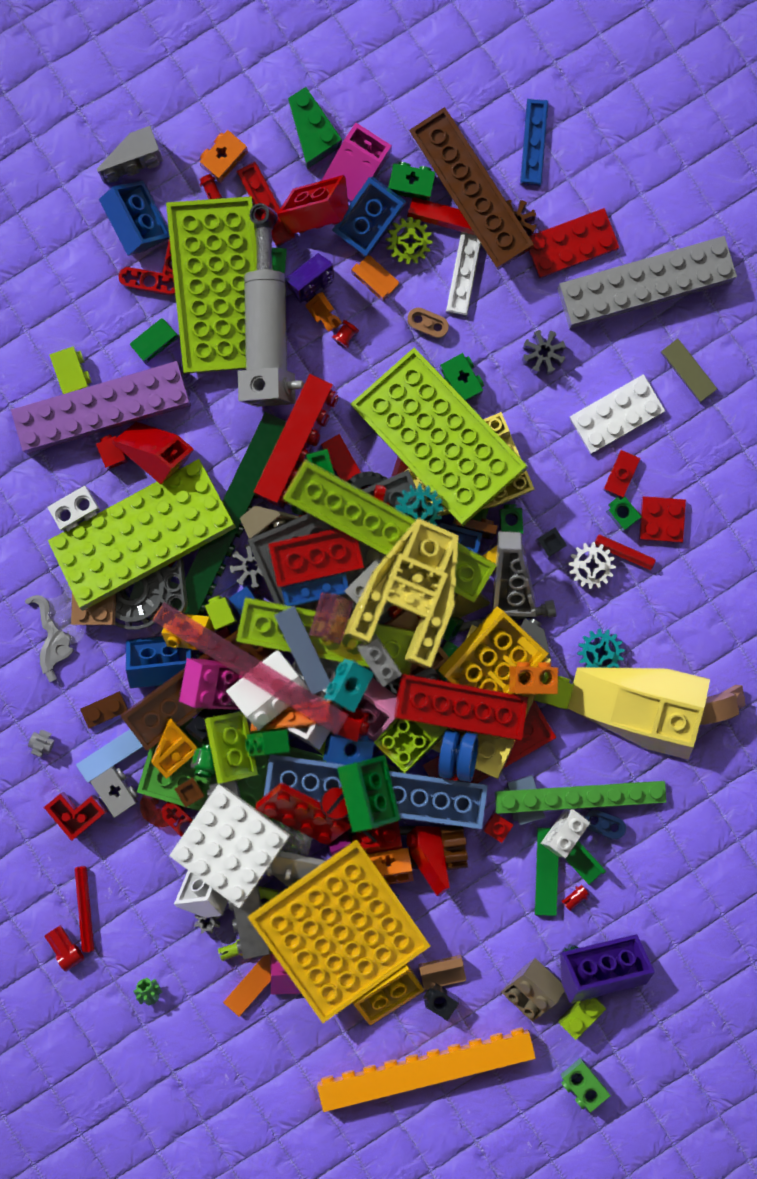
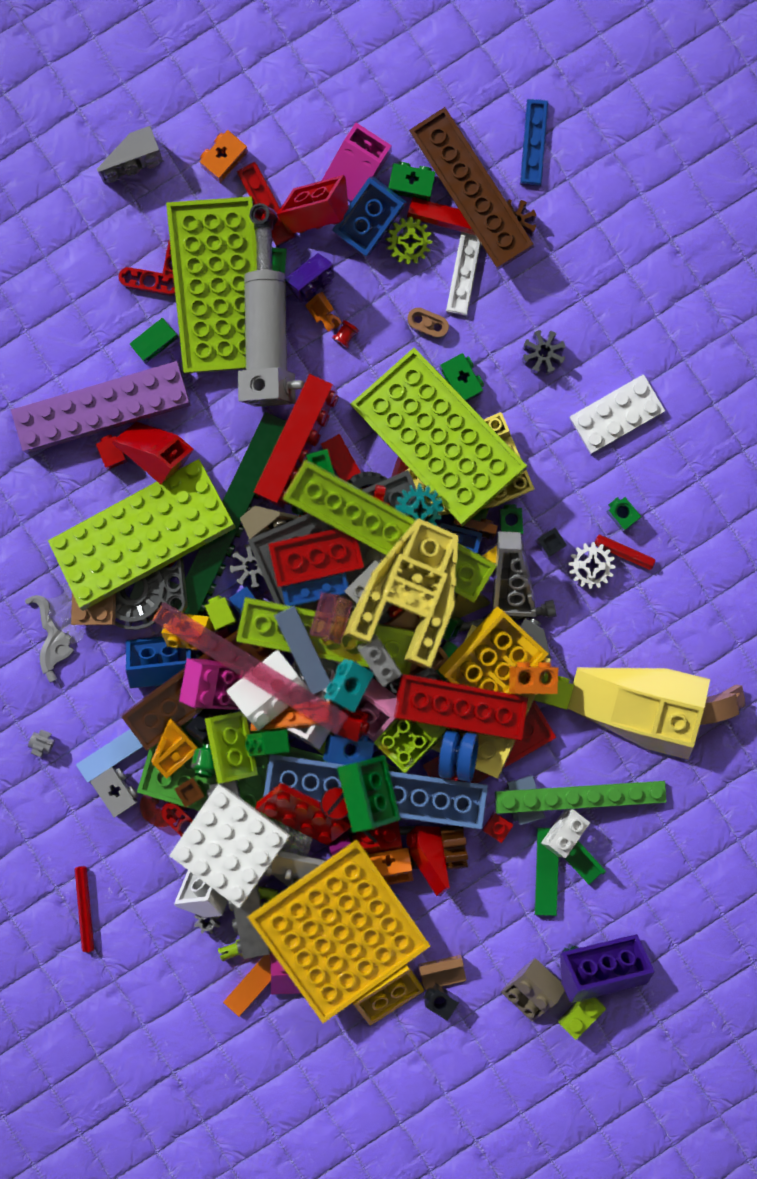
(66, 952): red piece -> none
(69, 369): lime brick -> none
(71, 503): white brick -> none
(75, 819): red brick -> none
(104, 709): reddish brown plate -> none
(134, 217): blue slope -> none
(147, 991): bright green gear -> none
(210, 187): red pin -> none
(313, 128): green wedge -> none
(375, 277): orange panel -> none
(426, 1069): light orange brick -> none
(572, 243): red plate -> none
(576, 897): red pin -> none
(588, 1082): bright green brick -> none
(604, 641): teal gear -> none
(604, 824): dark blue plate -> none
(621, 473): red plate -> none
(646, 282): light grey brick -> none
(662, 519): red plate -> none
(688, 370): olive tile -> none

